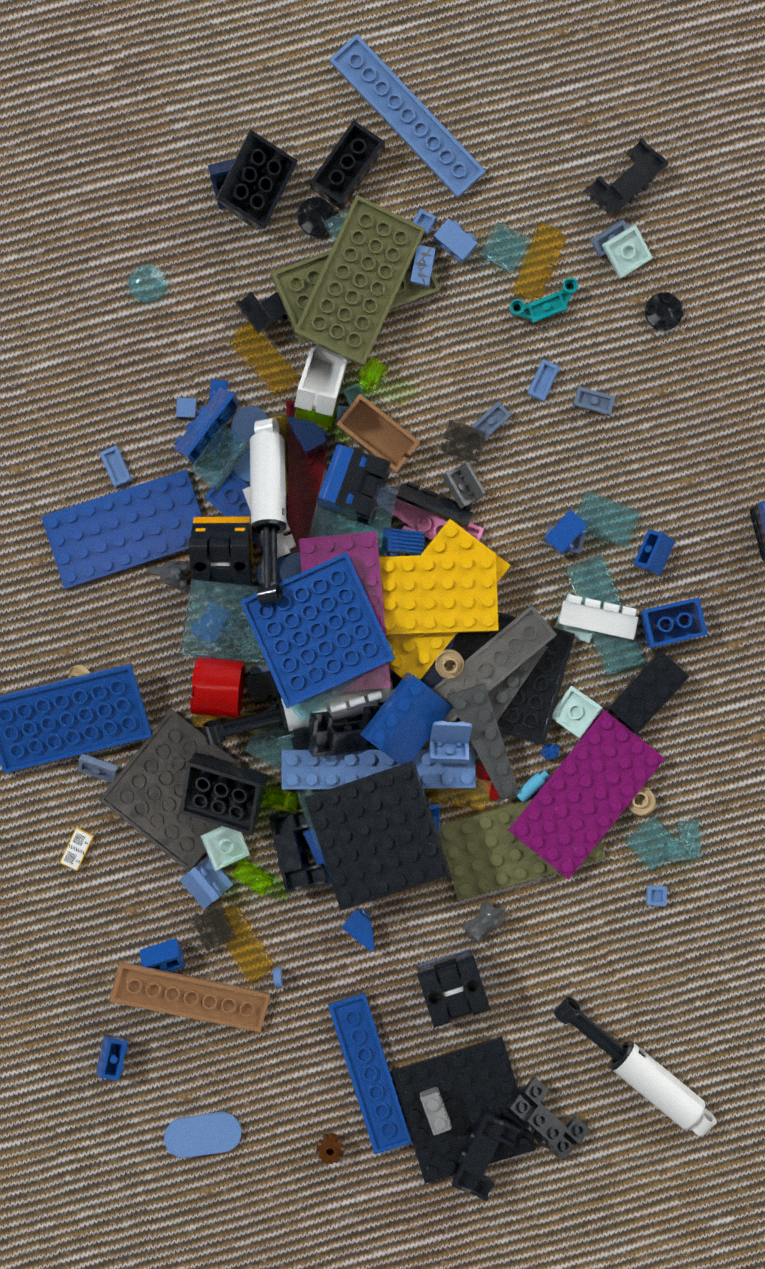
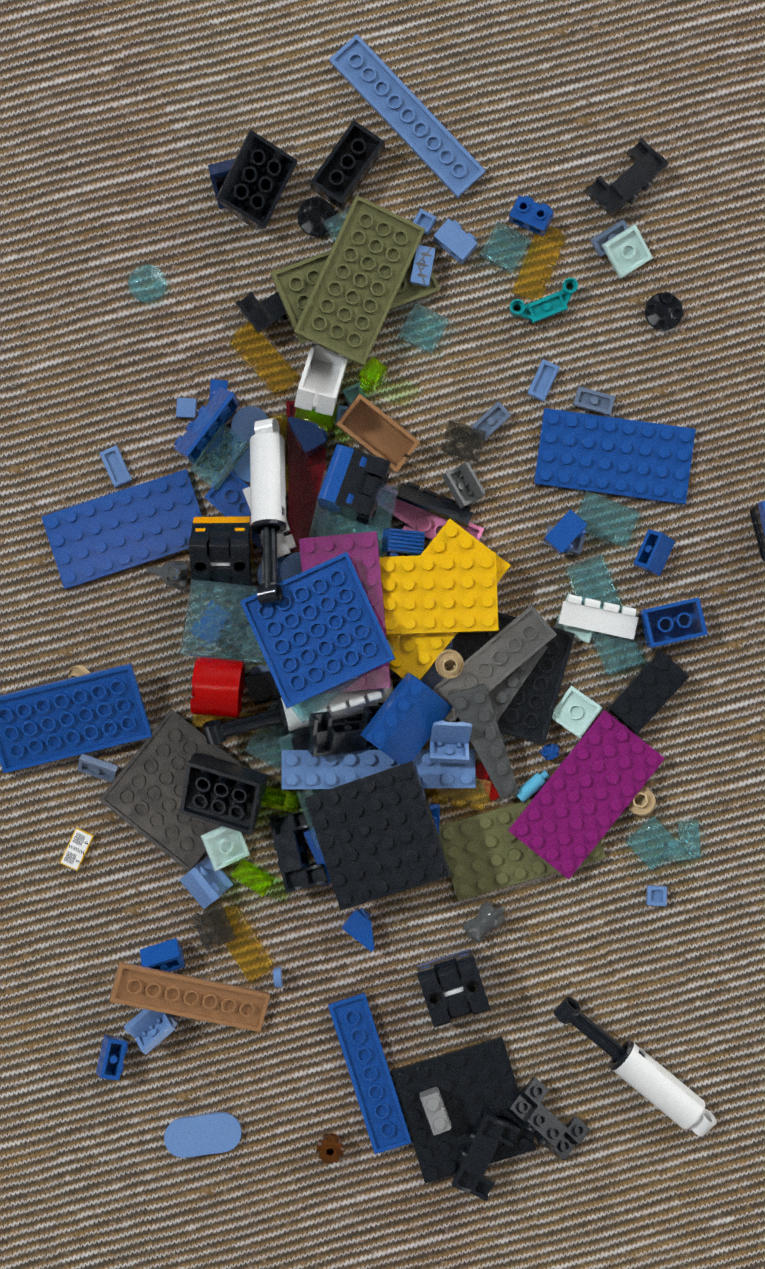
(150, 1028): none -> medium blue bracket
(423, 328): none -> clear light blue plate
(531, 215): none -> blue brick
(614, 456): none -> blue plate

